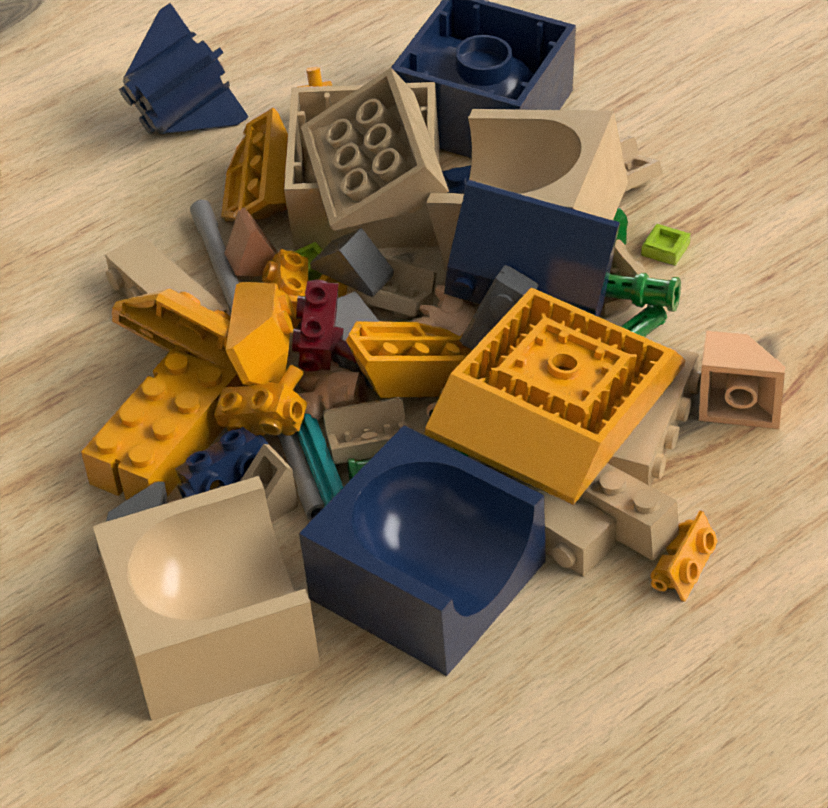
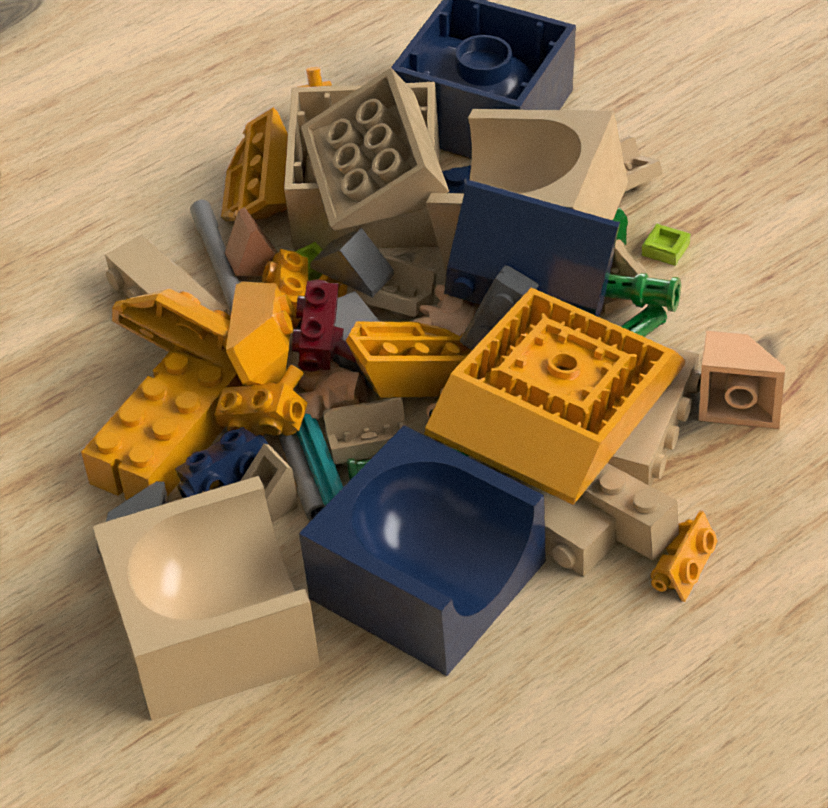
(178, 80): dark blue brick -> none

